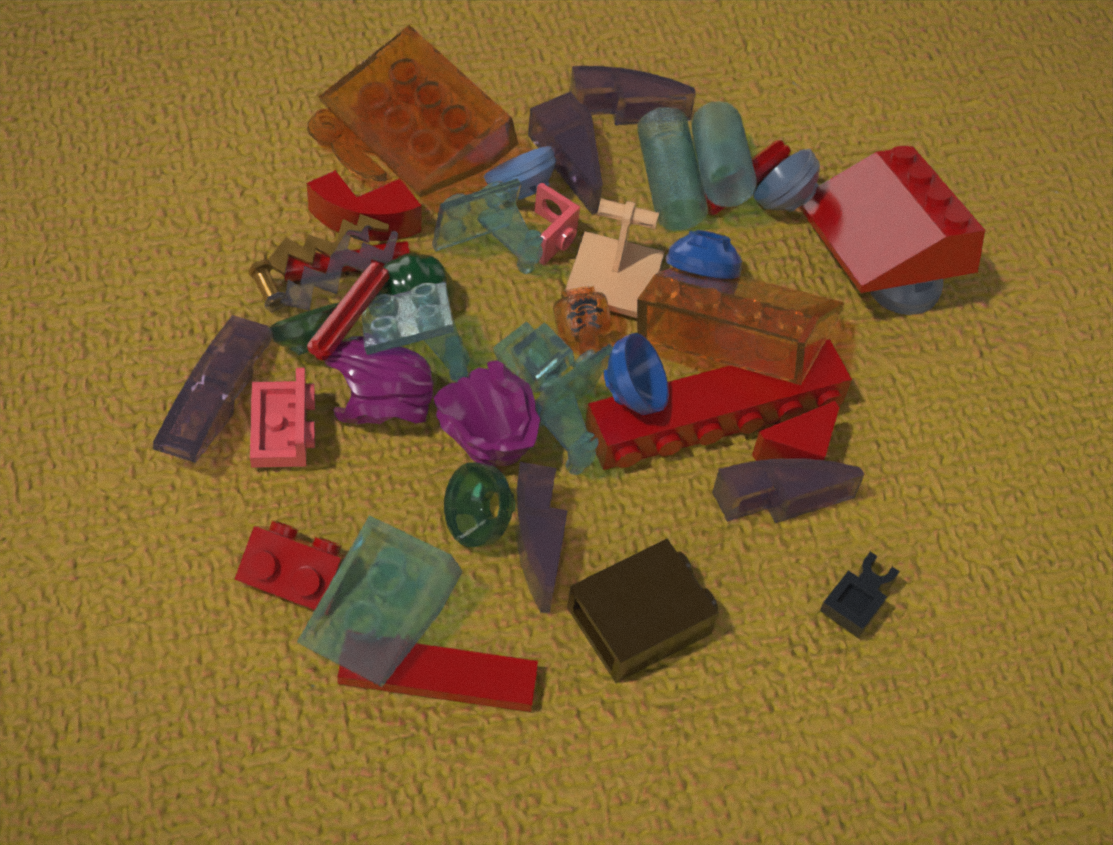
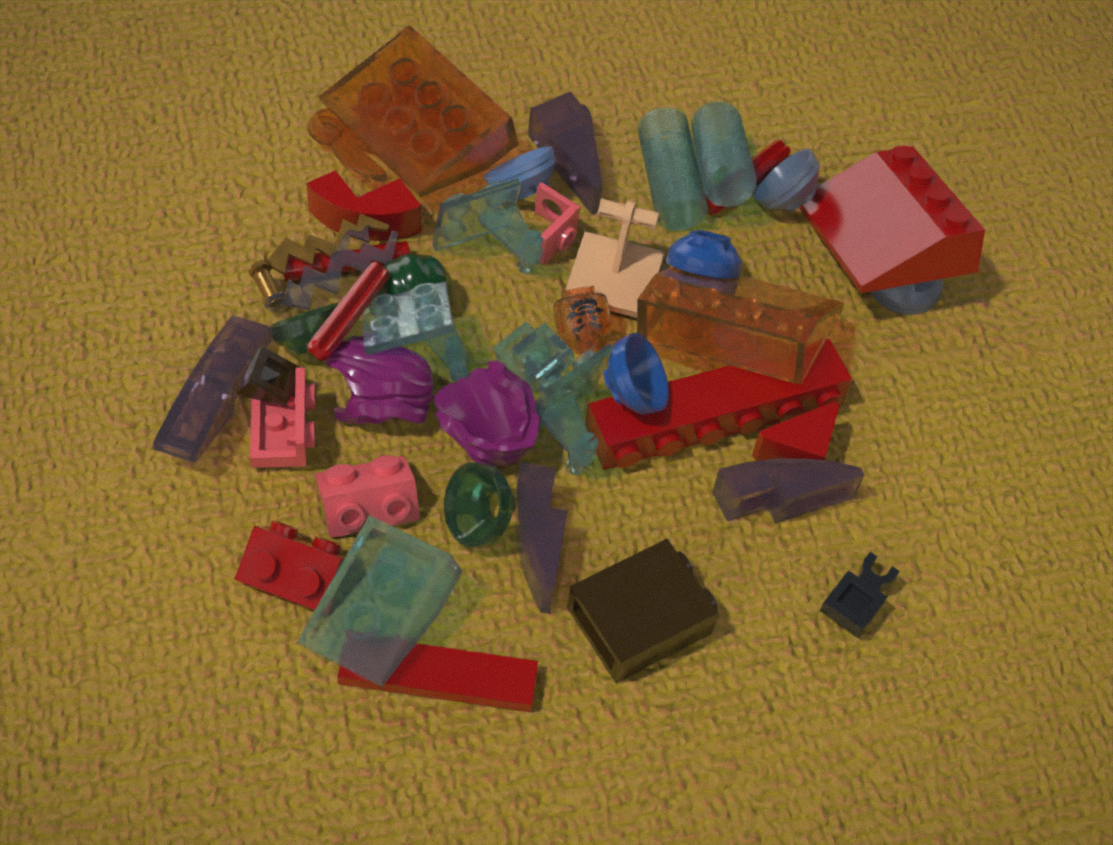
(268, 378): none -> dark brown slope
(373, 488): none -> coral bracket
(628, 92): slope -> none

